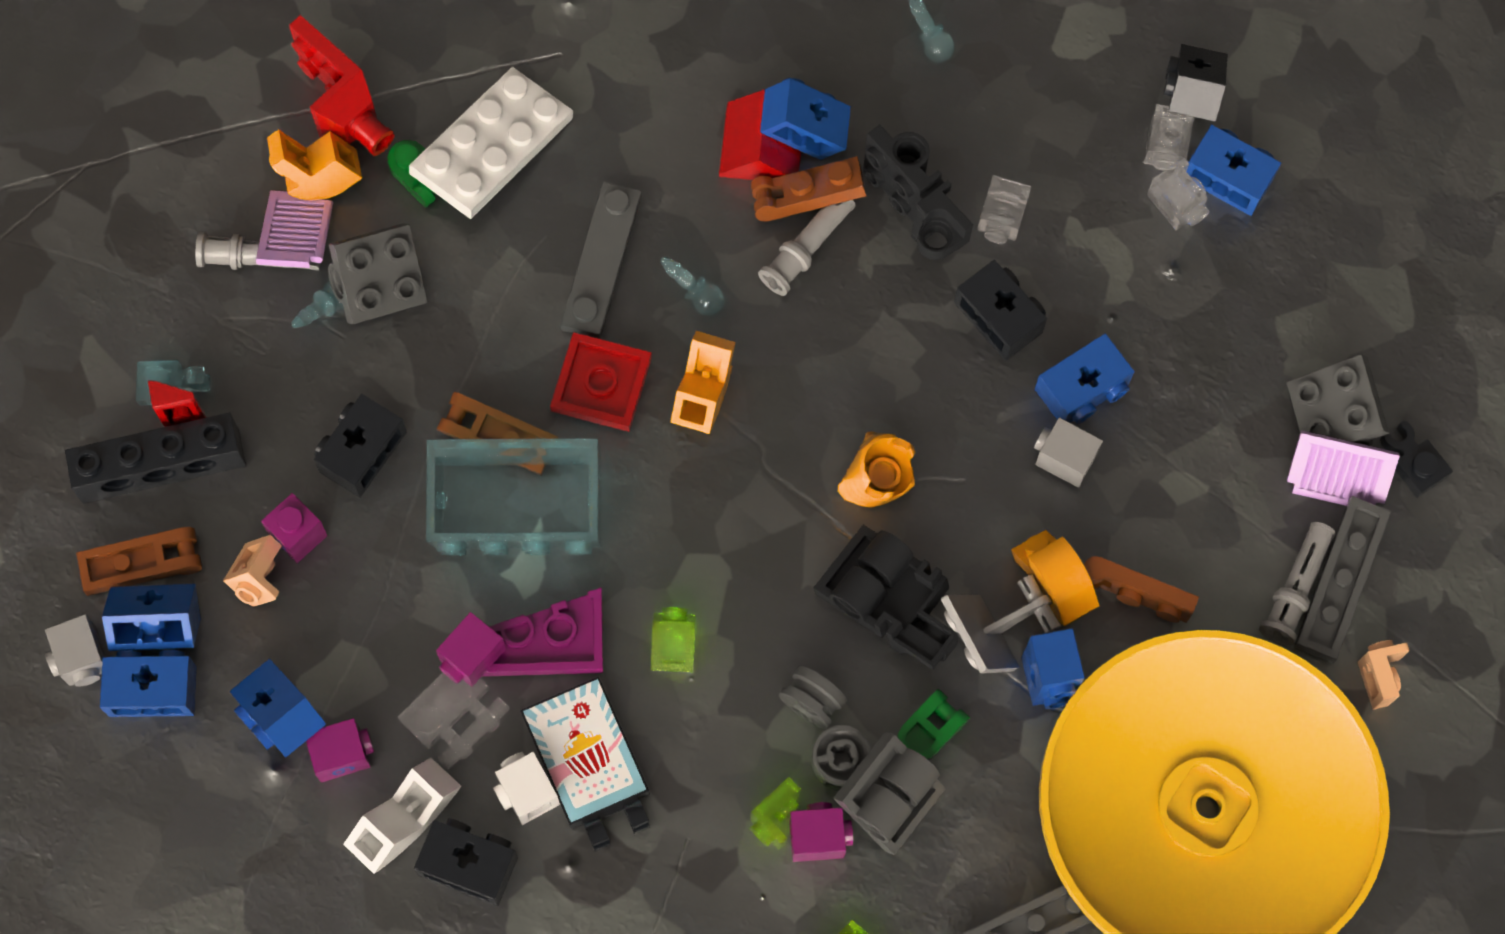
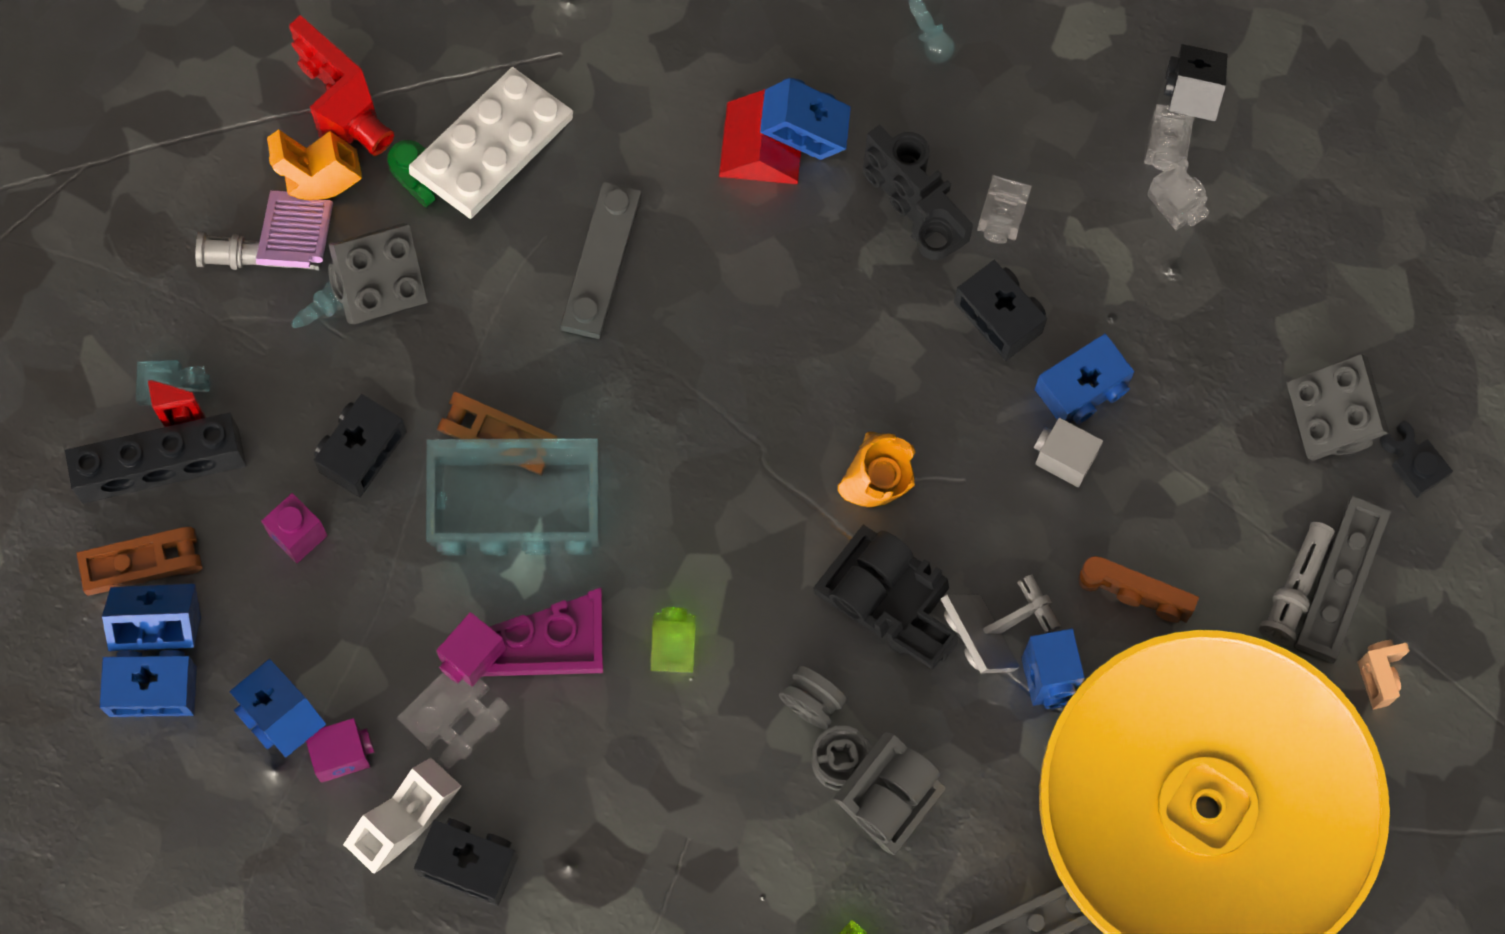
(75, 651): light grey brick -> none
(251, 568): light nougat bracket -> none
(525, 787): white brick -> none
(588, 759): tile -> none
(601, 382): red plate -> none
(704, 382): light orange brick -> none
(706, 298): clear light blue bar -> none
(774, 806): clear neon green bracket -> none
(796, 254): light grey pin -> none
(807, 189): dark orange plate -> none
(819, 833): magenta brick -> none
(922, 735): green plate -> none
(1058, 574): light orange brick -> none
(1239, 186): blue brick -> none
(1340, 469): lavender window -> none

